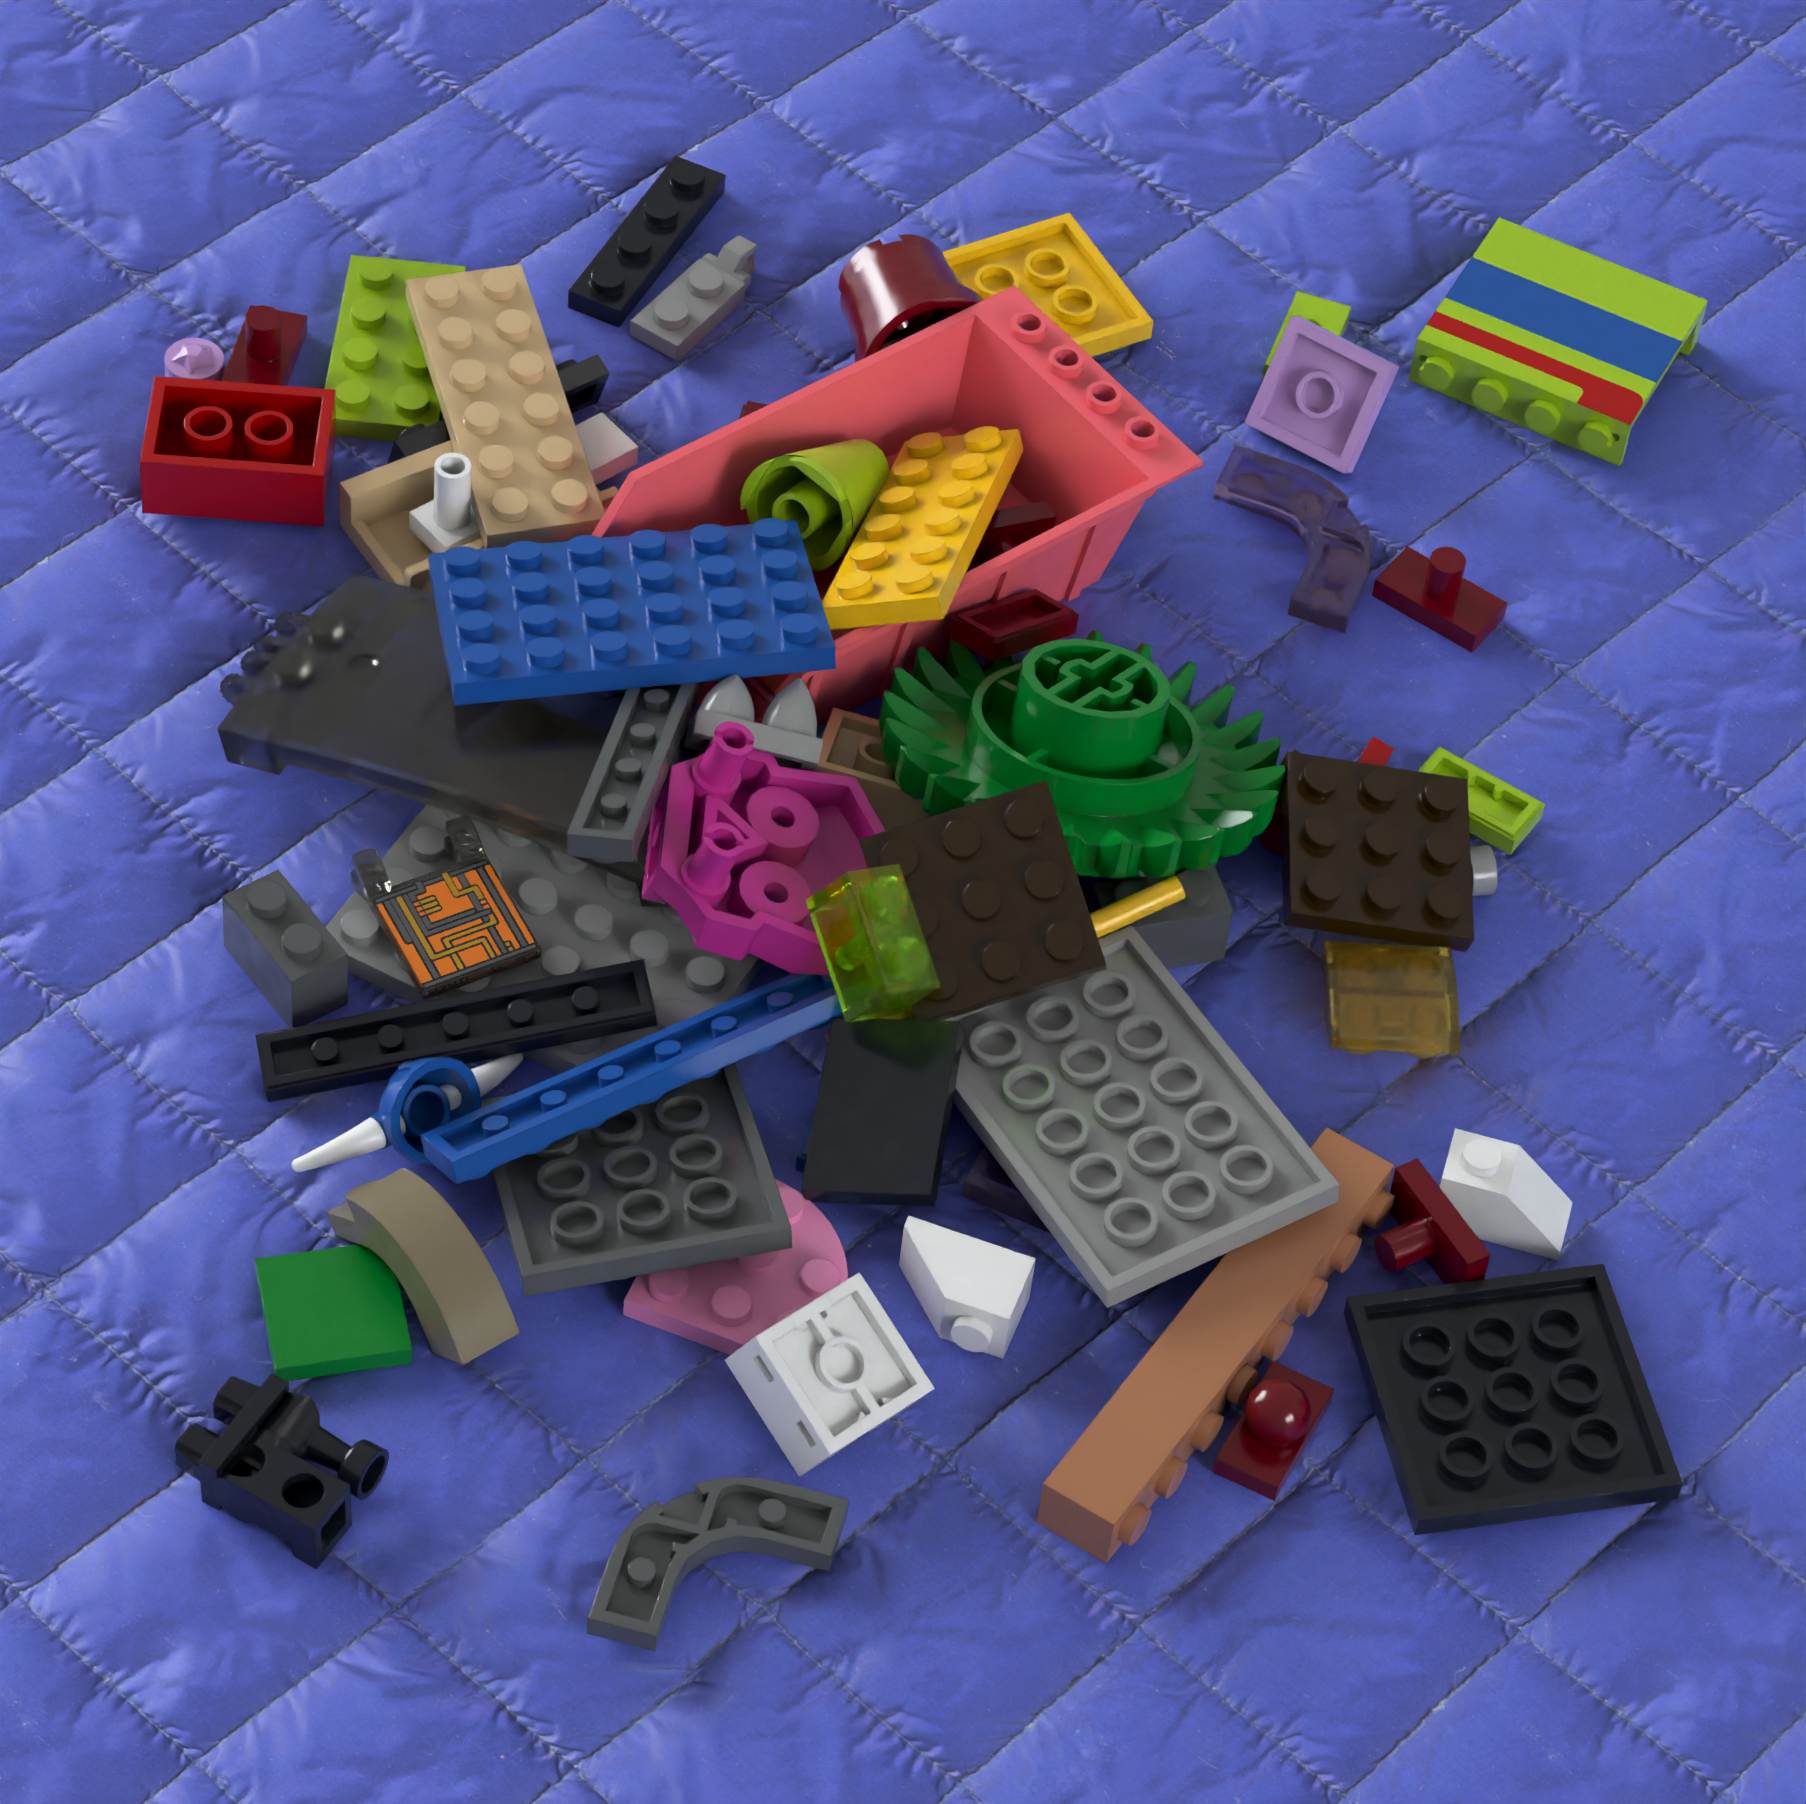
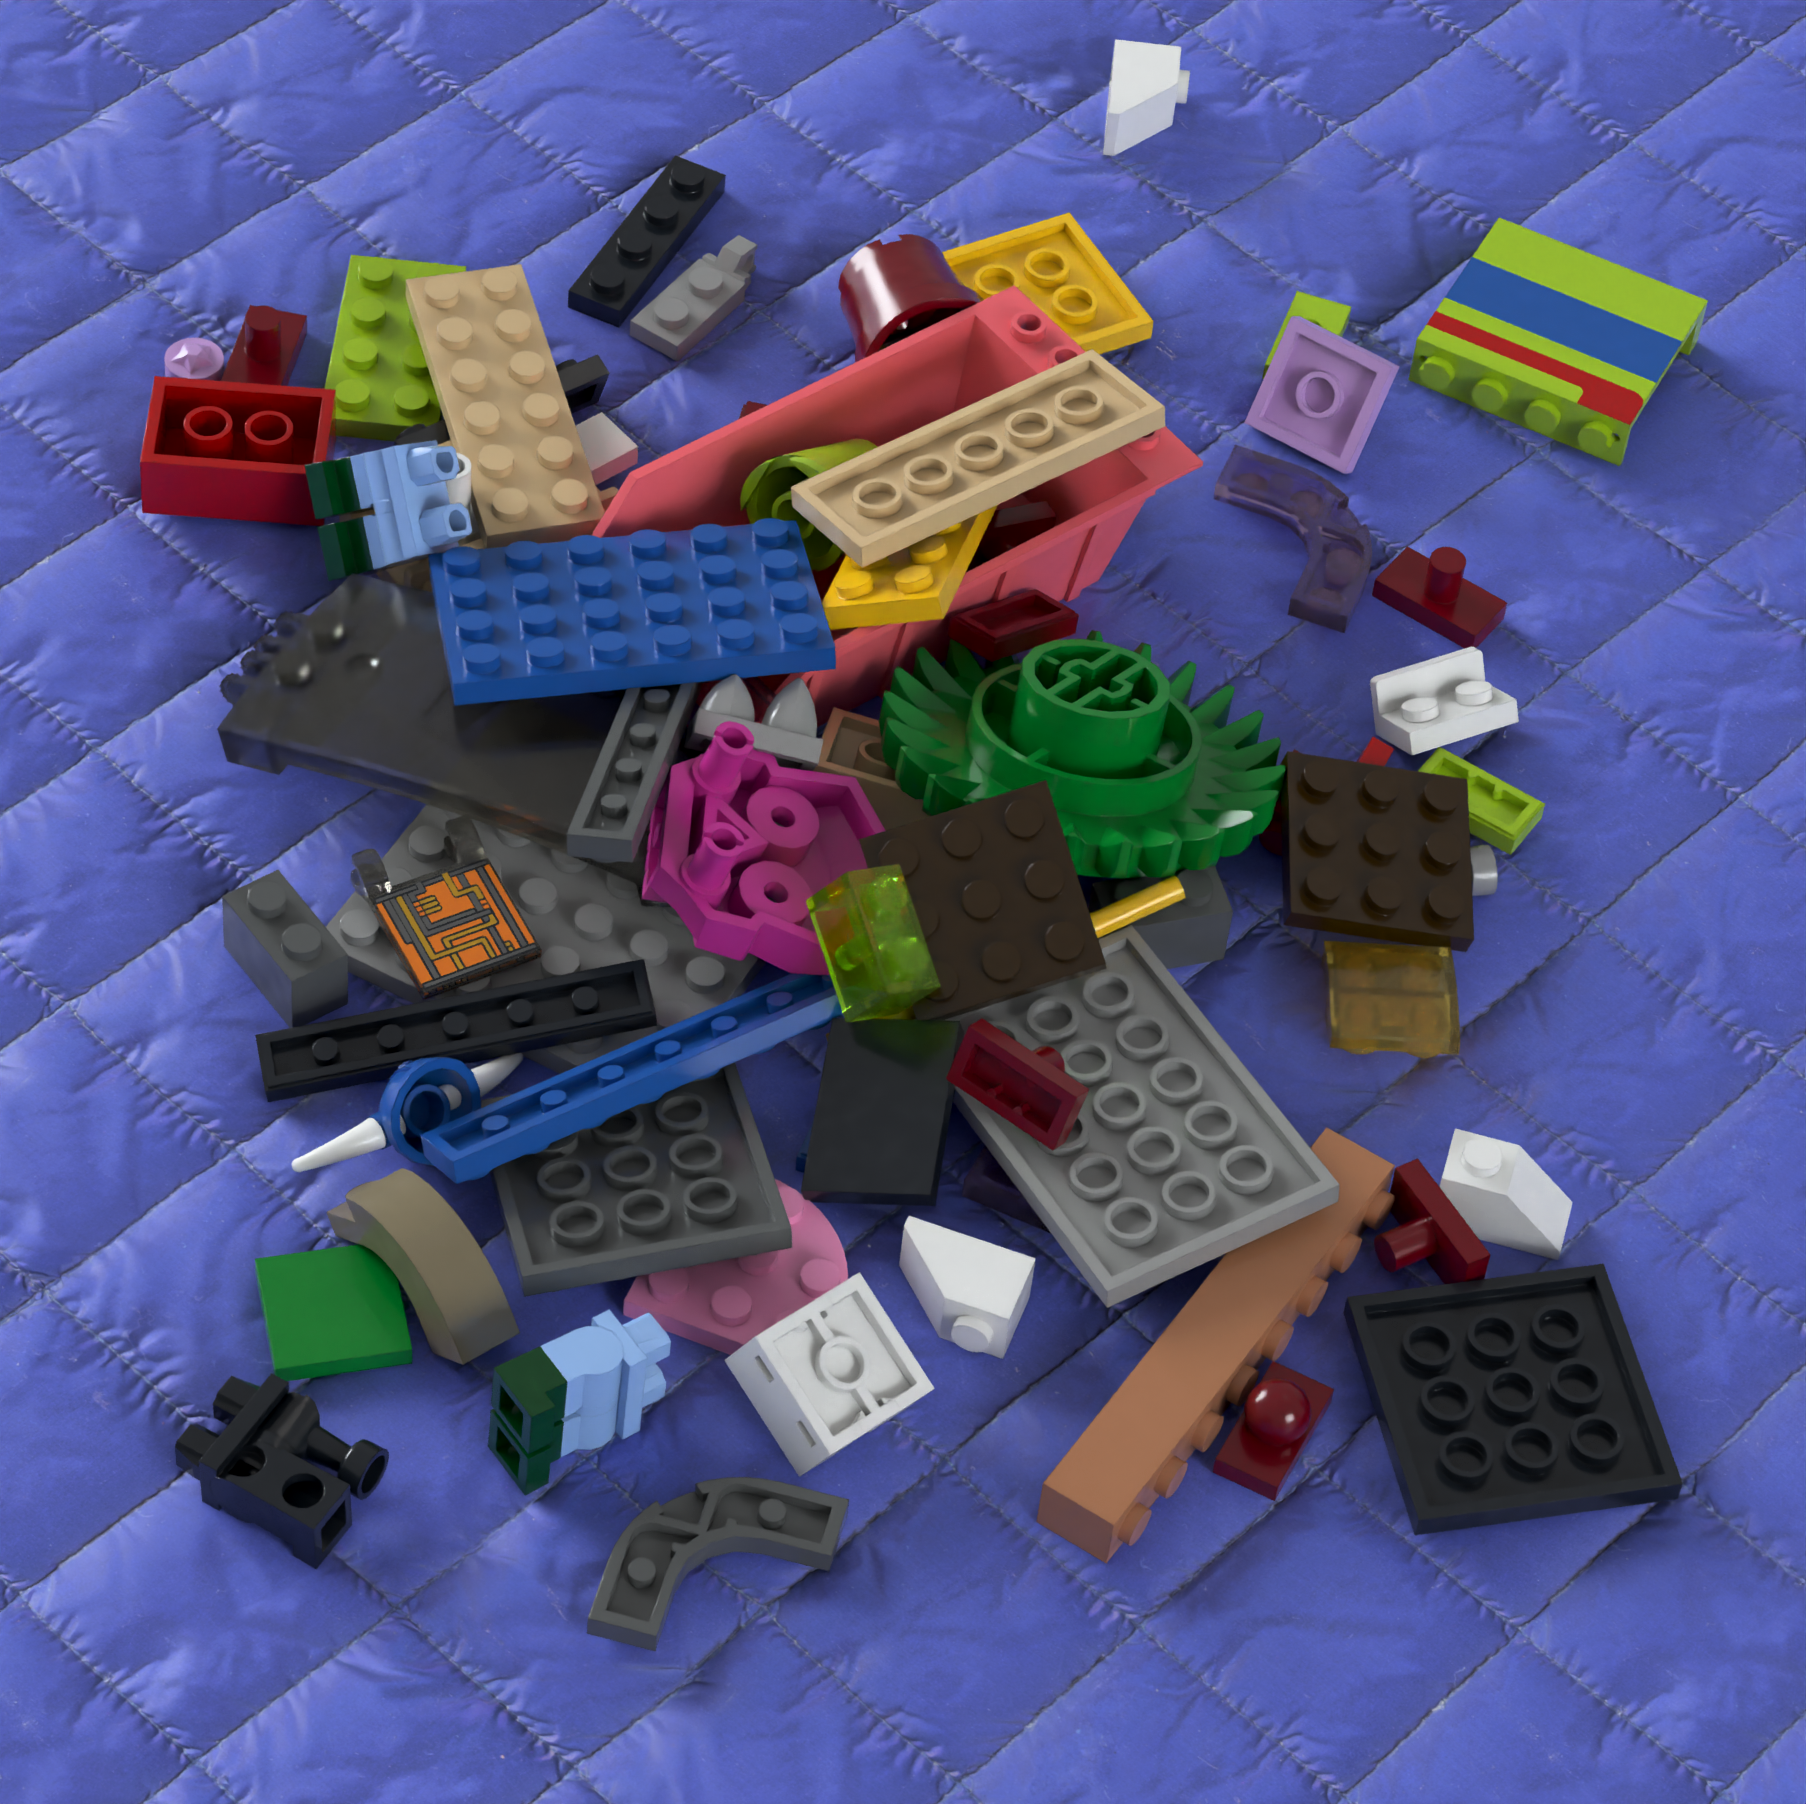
(409, 504): none -> light blue hips
(574, 1394): none -> hips
(977, 457): none -> tan plate
(1018, 1083): none -> dark red tile
(1142, 93): none -> white slope
(1439, 702): none -> white bracket

